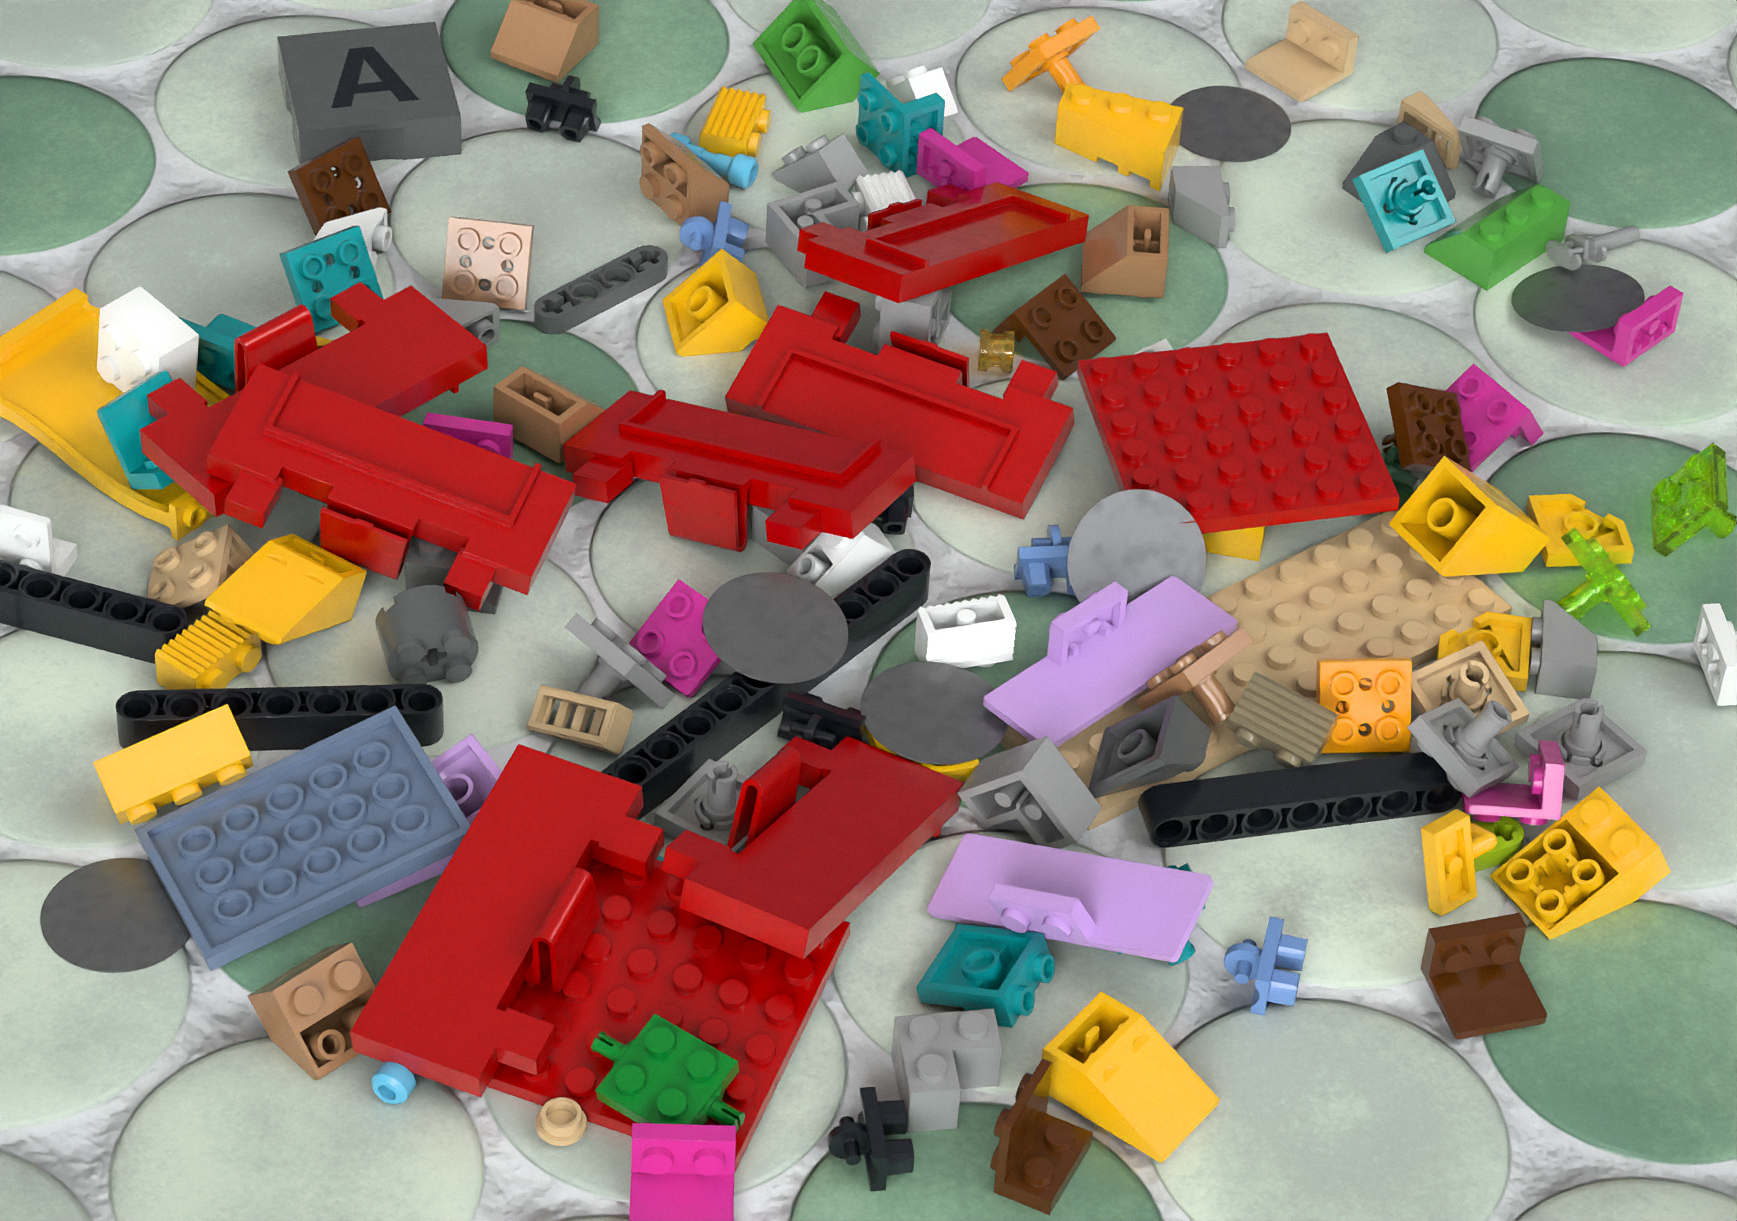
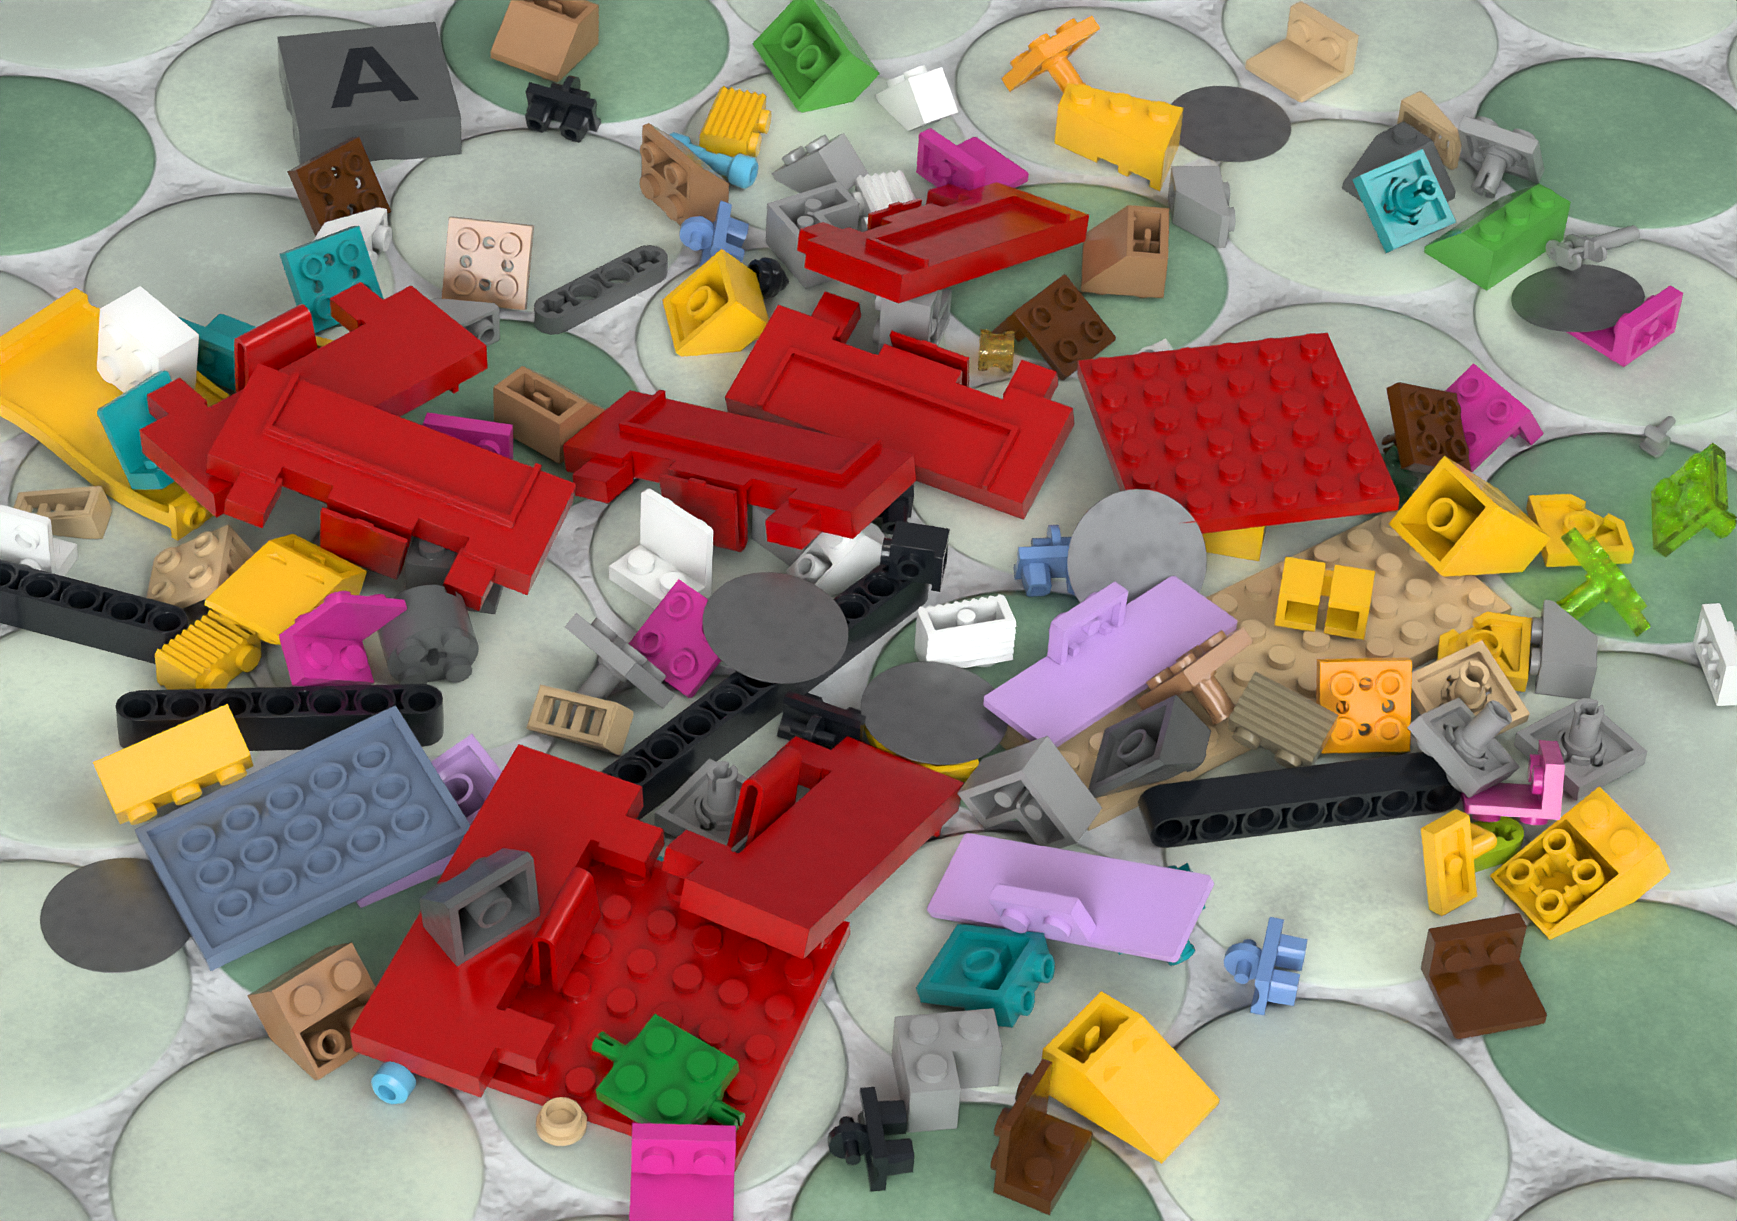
(77, 511): none -> tan slope
(328, 642): none -> dark pink bracket
(482, 904): none -> dark grey slope
(670, 549): none -> white bracket
(769, 275): none -> black plate
(894, 128): teal bracket -> none
(917, 553): none -> black brick
(1348, 595): none -> yellow piece
(1657, 440): none -> light grey hand

